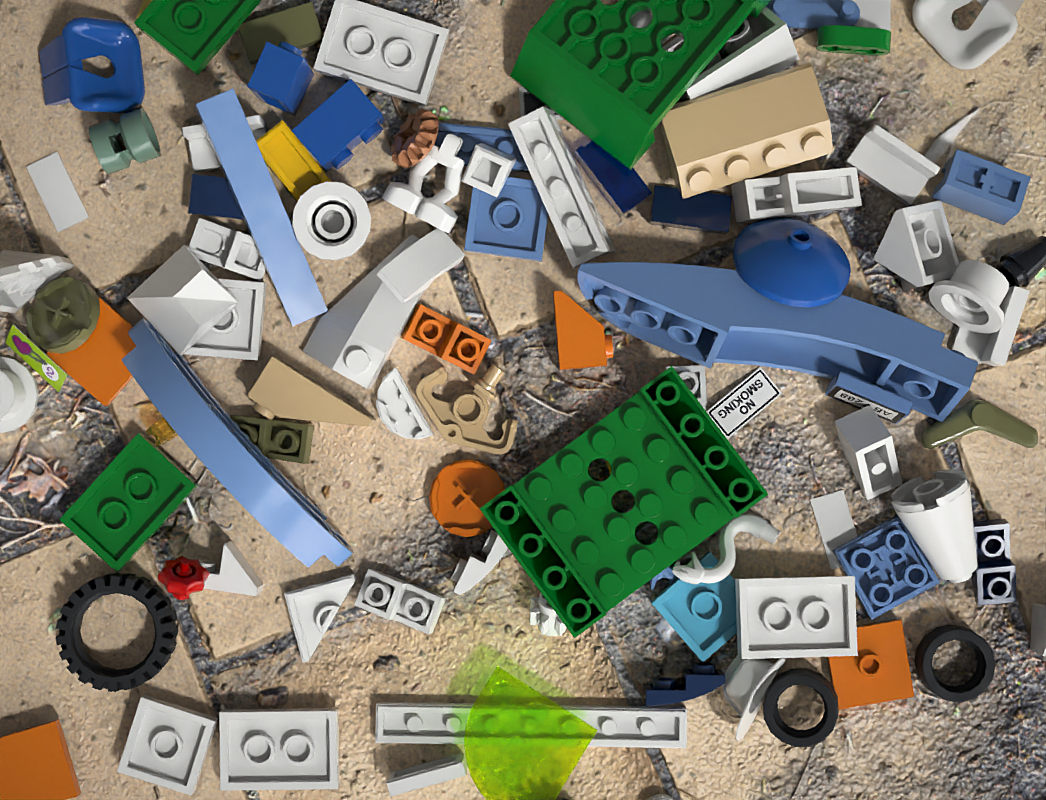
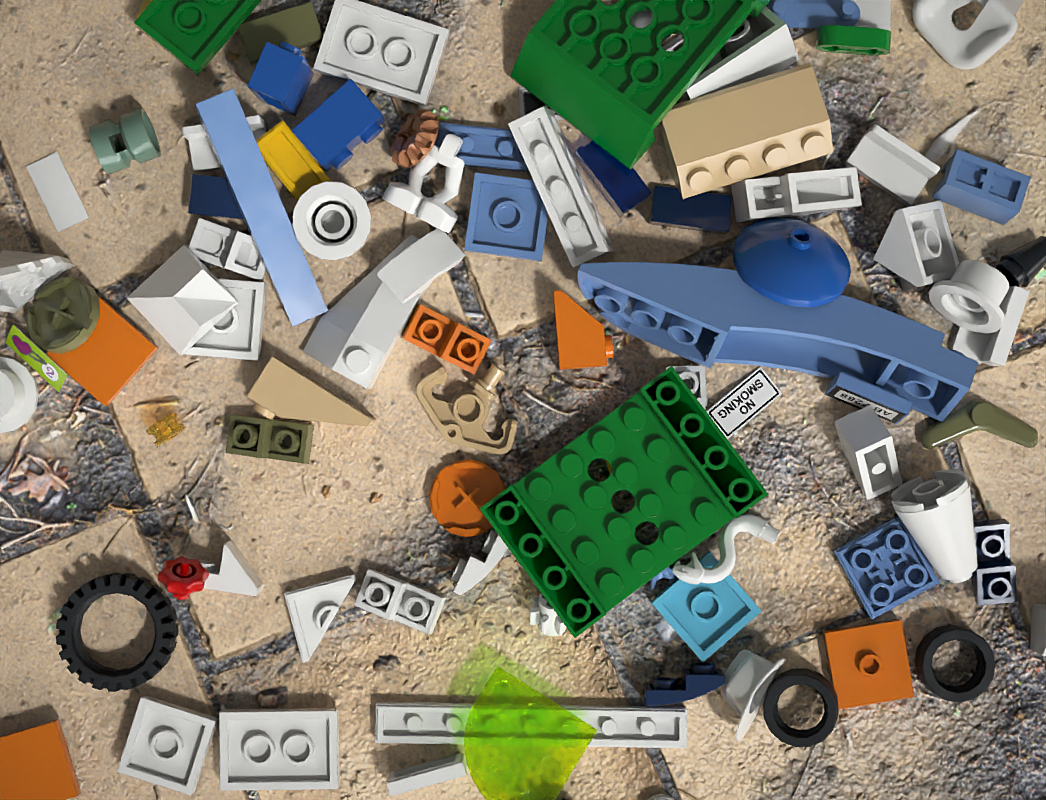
(89, 38): blue piece -> none
(129, 502): green plate -> none
(229, 451): medium blue gear -> none
(399, 409): white tile -> none
(488, 169): white slope -> none
(796, 617): white plate -> none
(833, 523): white sticker -> none

